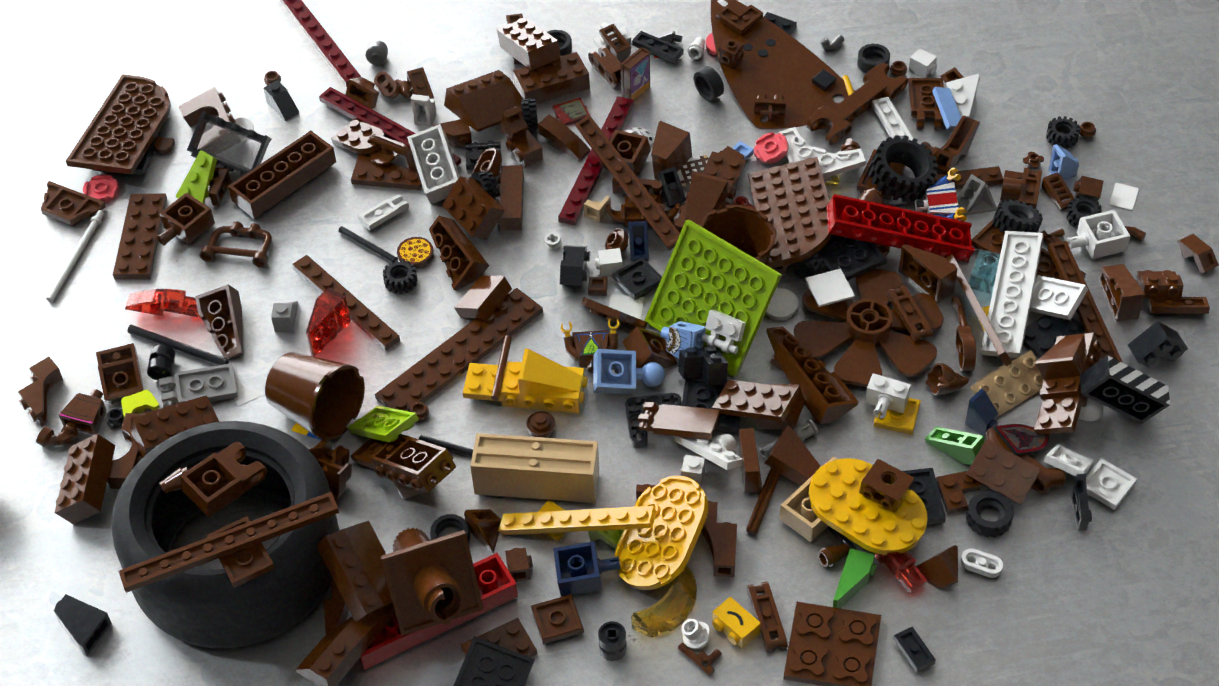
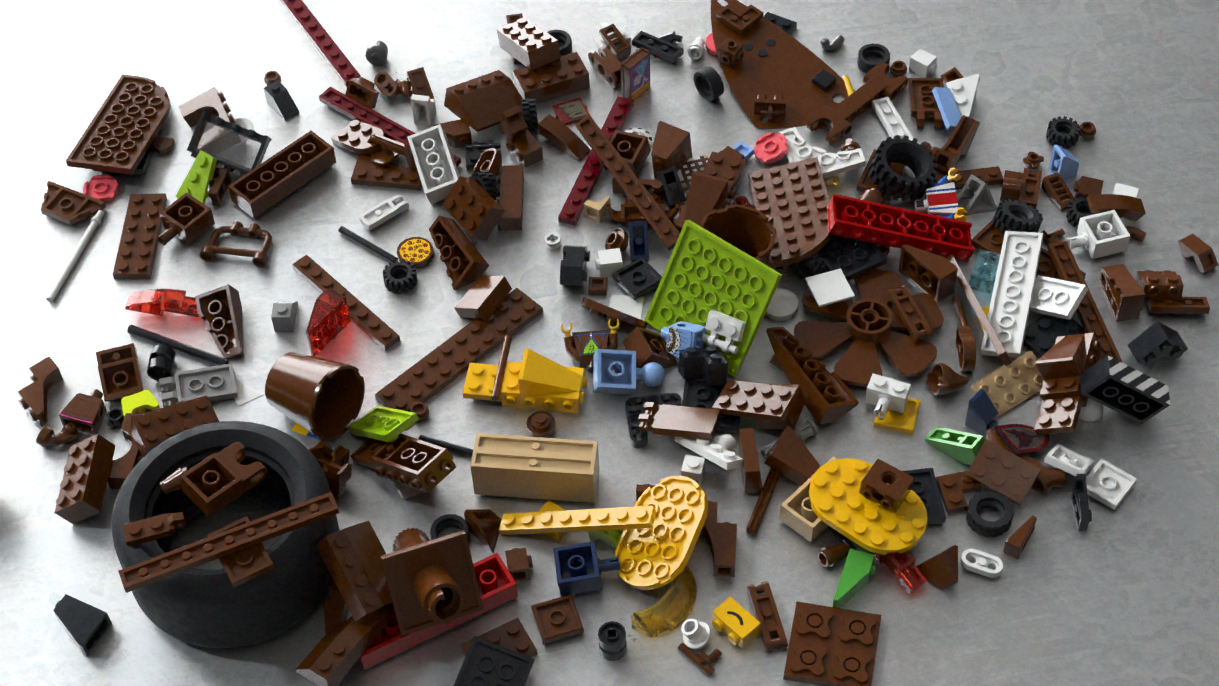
(153, 528): none -> reddish brown hinge
(914, 649): black plate -> none
(1018, 540): none -> reddish brown slope
(1124, 206): none -> reddish brown slope

